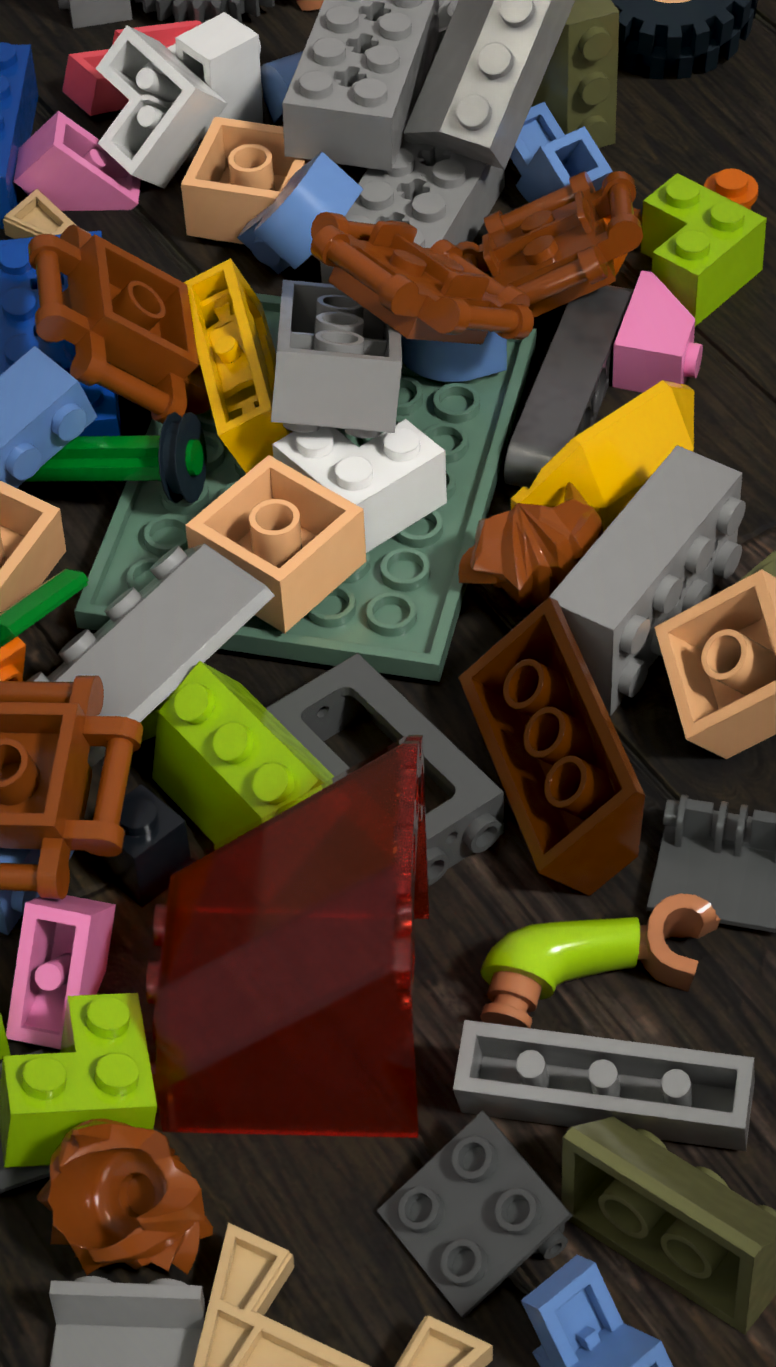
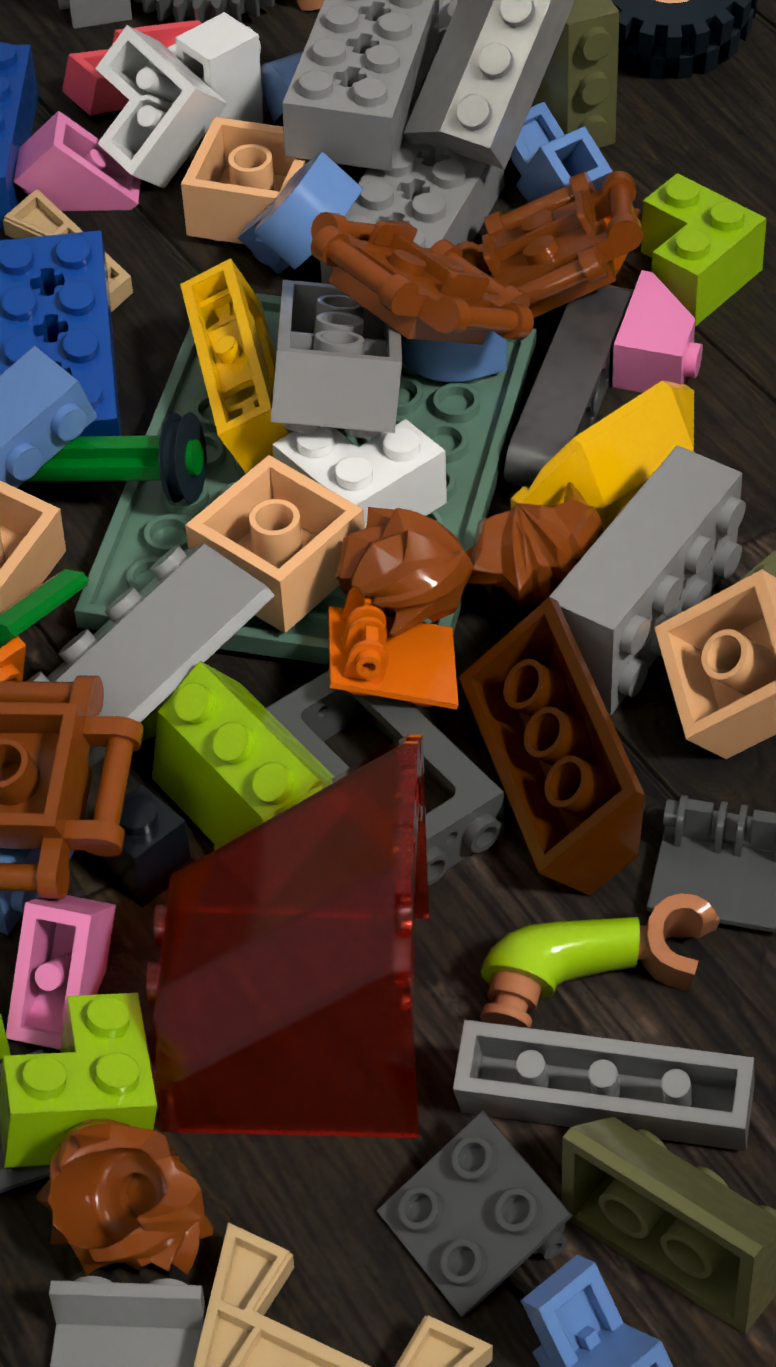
(119, 320): dark orange brick -> none
(370, 661): none -> orange hinge
(407, 565): none -> dark orange hair
(734, 185): orange plate -> none

